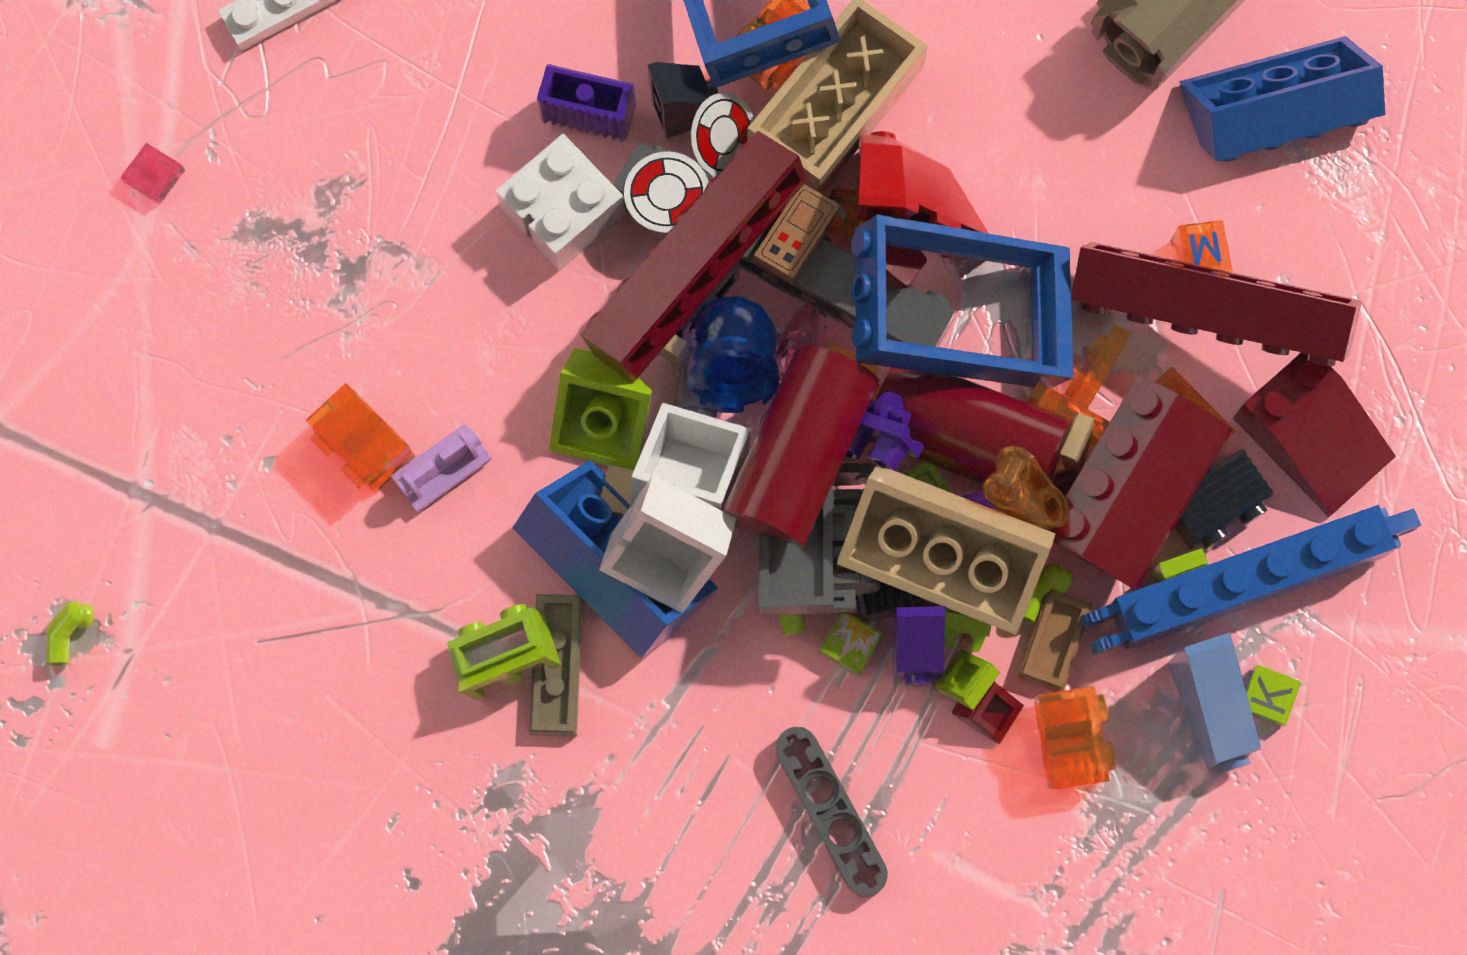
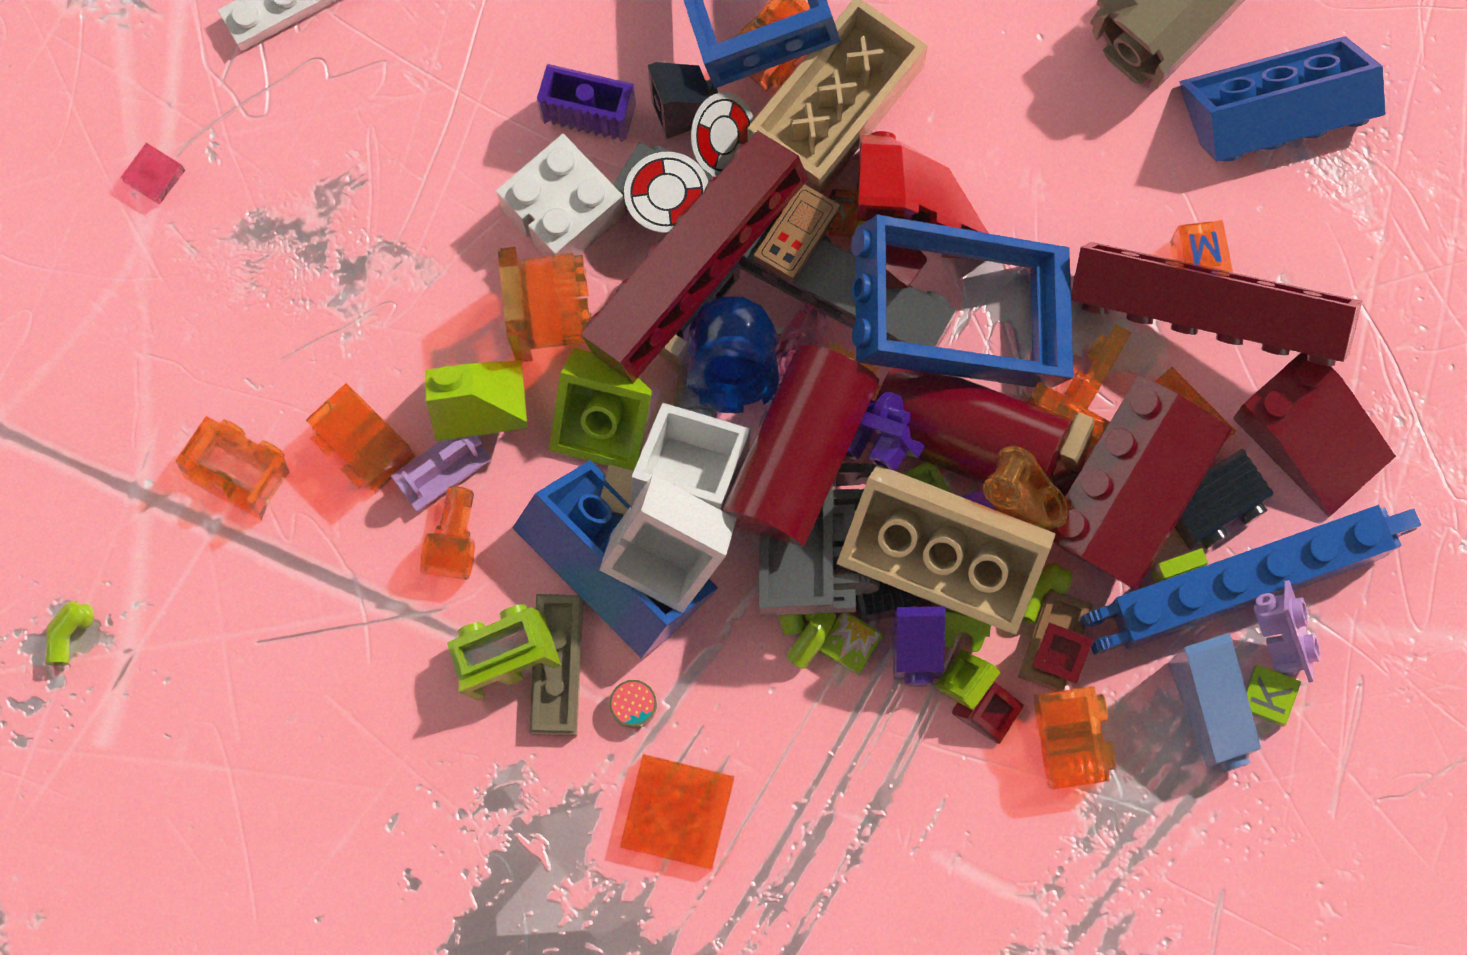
(233, 466): none -> clear orange window
(450, 549): none -> clear orange pin
(476, 399): none -> lime slope
(543, 301): none -> clear orange piece
(633, 704): none -> coral tile
(677, 812): none -> clear orange tile
(811, 638): none -> lime arm
(836, 808): dark grey beam -> none
(1062, 652): none -> dark red plate
(1287, 616): none -> lavender hinge

